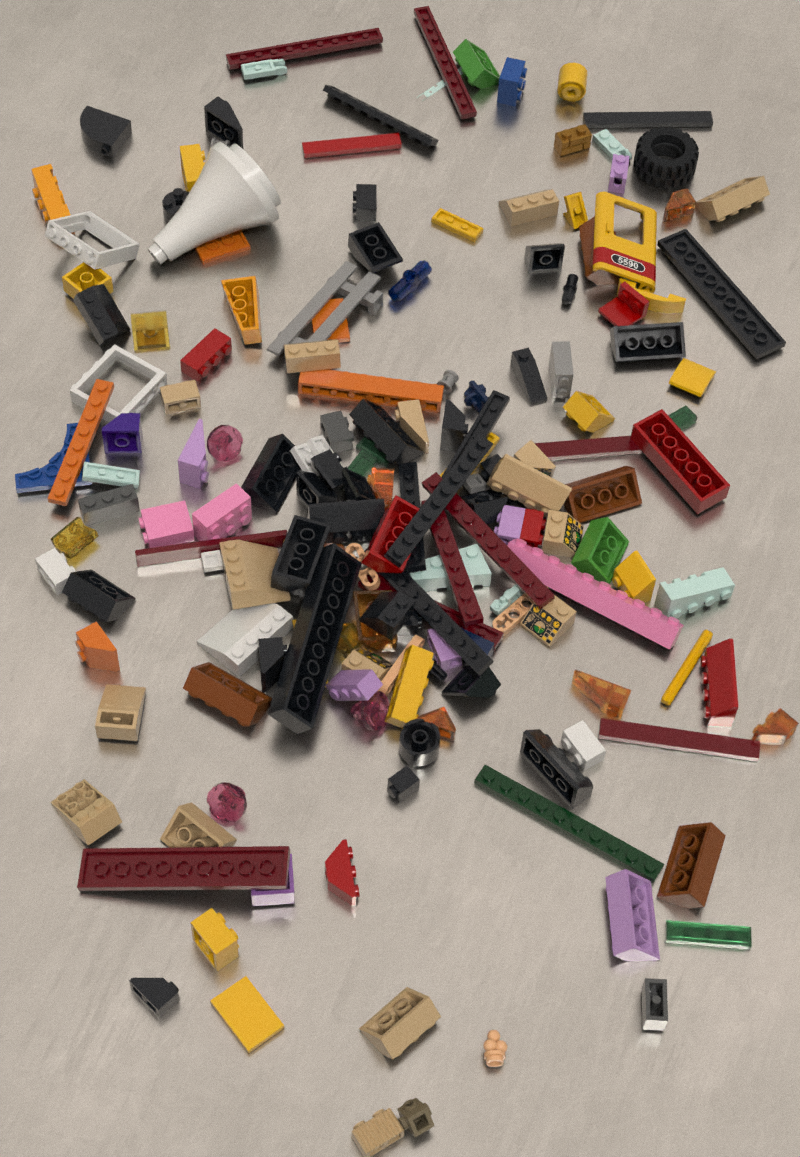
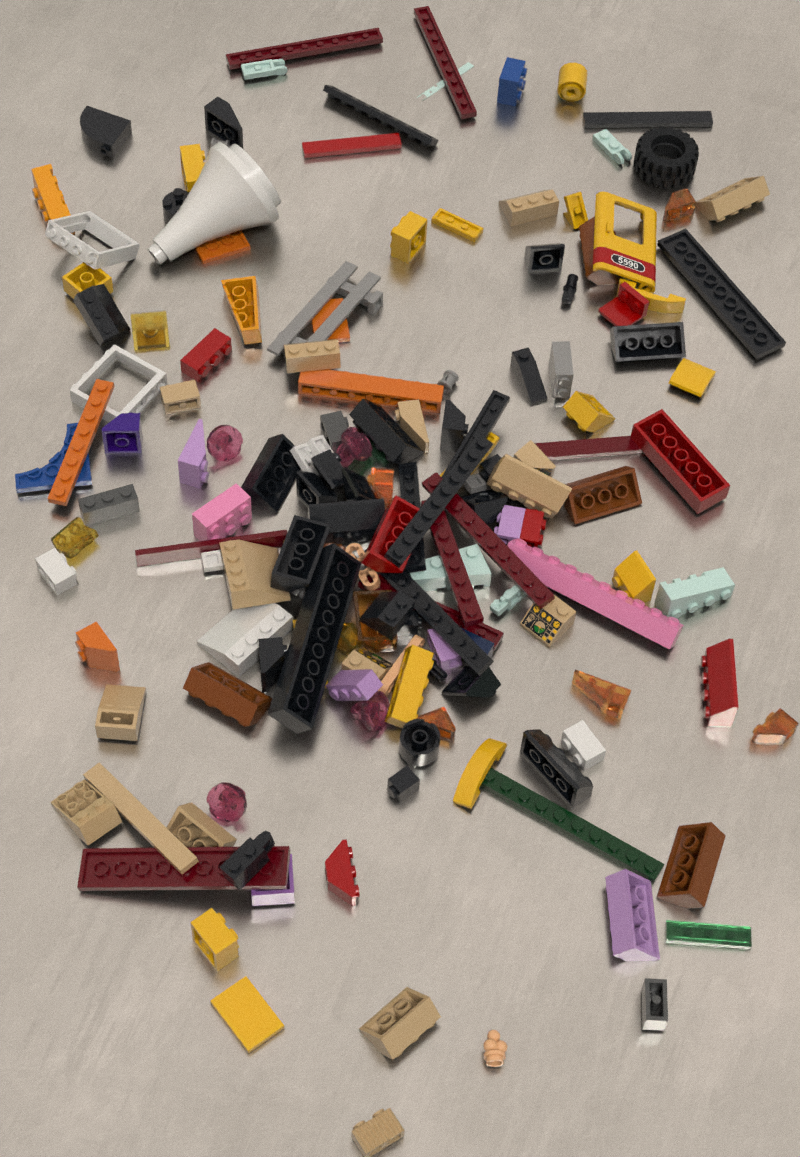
(97, 595): black slope -> none
(110, 475): light aqua tile -> none
(141, 819): none -> tan tile
(156, 993): black slope -> none
(166, 525): bright pink brick -> none
(248, 860): none -> black hinge
(356, 444): none -> clear pink tile
(366, 202): black brick -> none
(373, 248): black slope -> none
(408, 237): none -> yellow brick
(409, 281): clear blue piece -> none
(415, 1117): dark tan brick -> none
(475, 396): dark blue hips -> none
(476, 65): bright green slope -> none
(476, 771): none -> yellow slope
(511, 623): light nougat beam -> none
(562, 534): tan slope -> none
(572, 140): pearl gold brick -> none
(600, 550): bright green slope -> none
(618, 171): lavender brick -> none
(679, 739): dark red tile -> none
(683, 417): clear green tile -> none
(686, 667): yellow axle -> none

